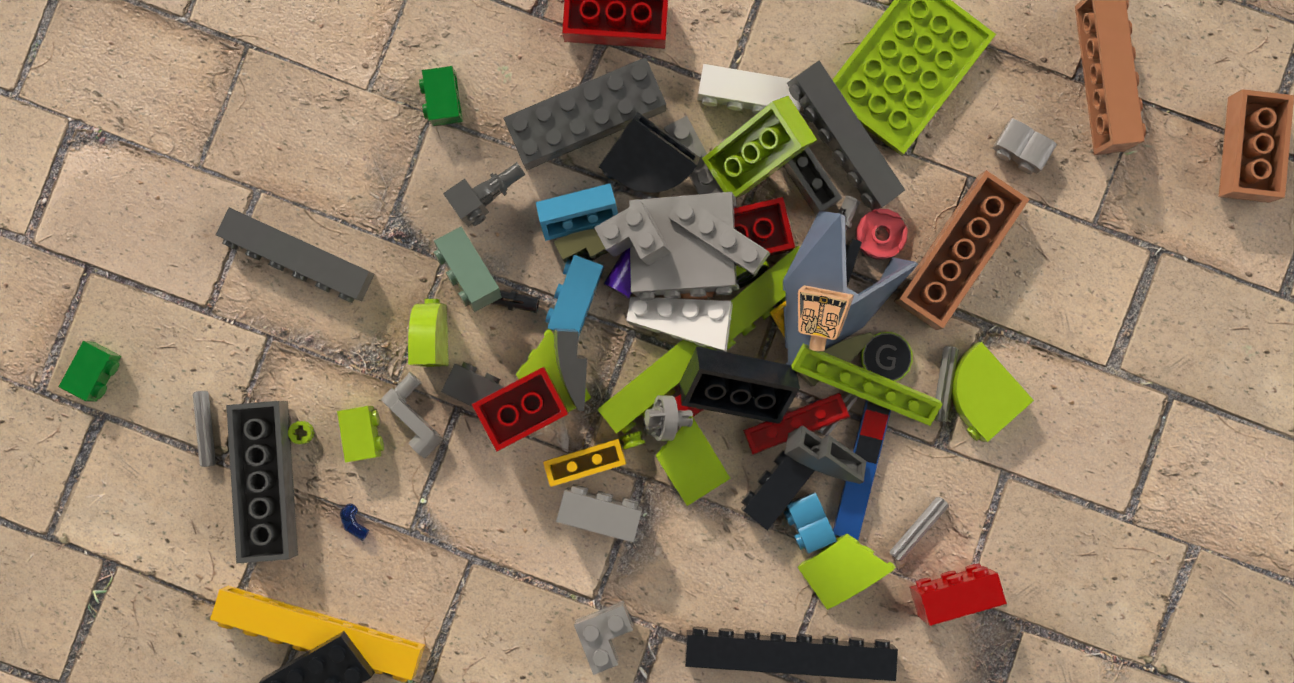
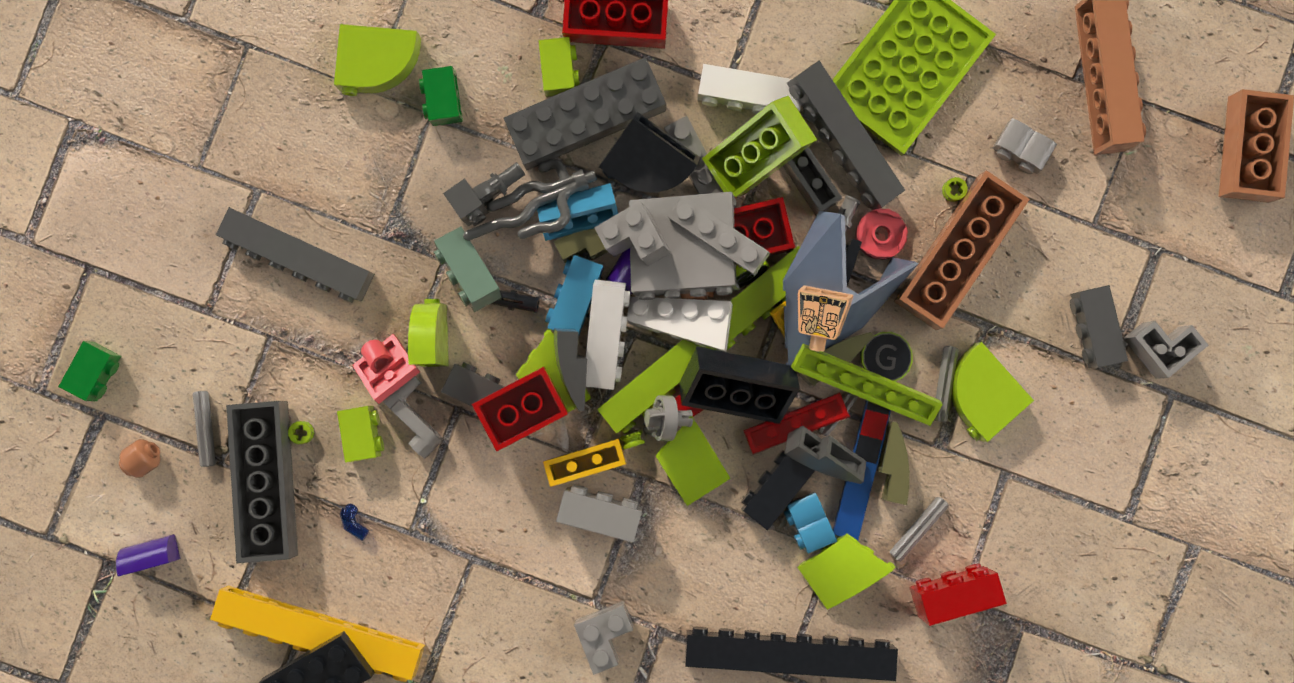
(139, 458): none -> nougat head
(147, 555): none -> dark purple brick
(374, 58): none -> lime brick
(384, 367): none -> coral plate
(557, 65): none -> lime brick
(558, 190): none -> dark grey plant
(605, 332): none -> white brick
(895, 464): none -> olive slope
(946, 189): none -> lime bush
(1098, 327): none -> dark grey brick
(1163, 353): none -> light grey brick

